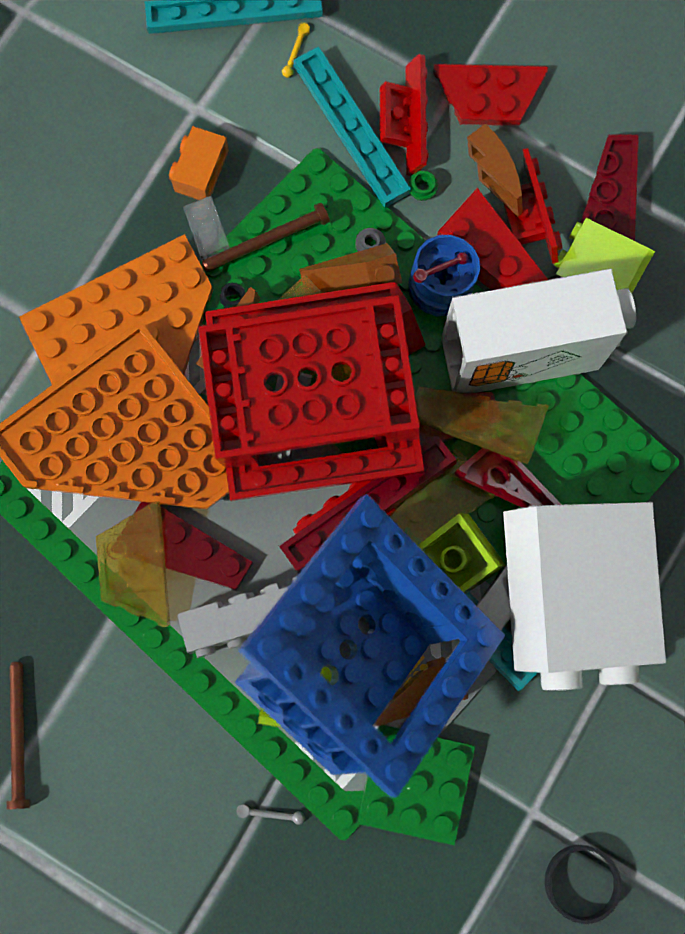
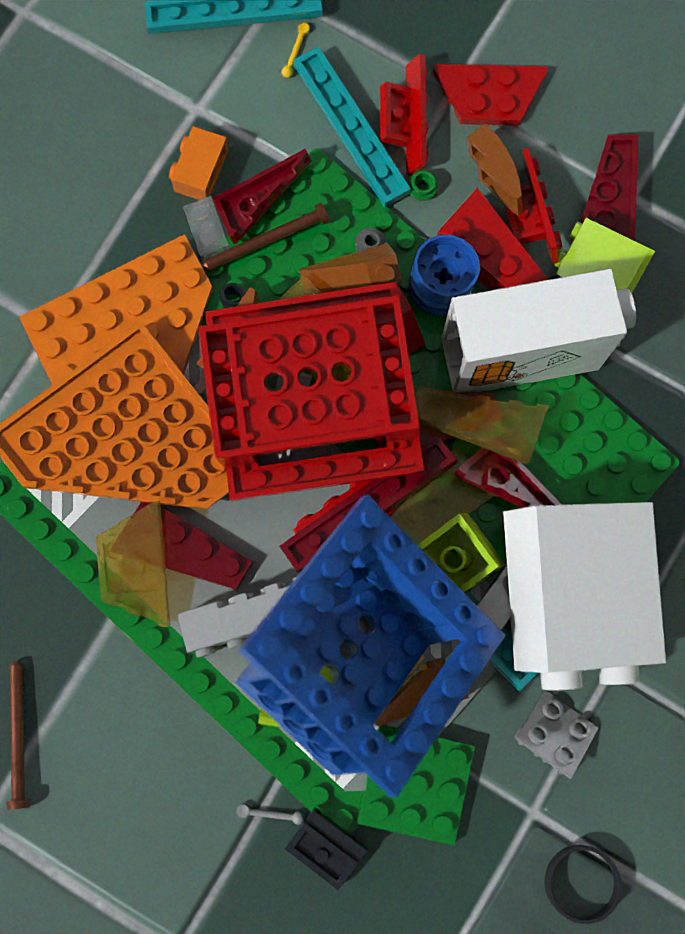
(249, 200): none -> dark red wing
(326, 848): none -> black plate
(420, 275): dark red hinge -> none
(556, 734): none -> light grey hinge

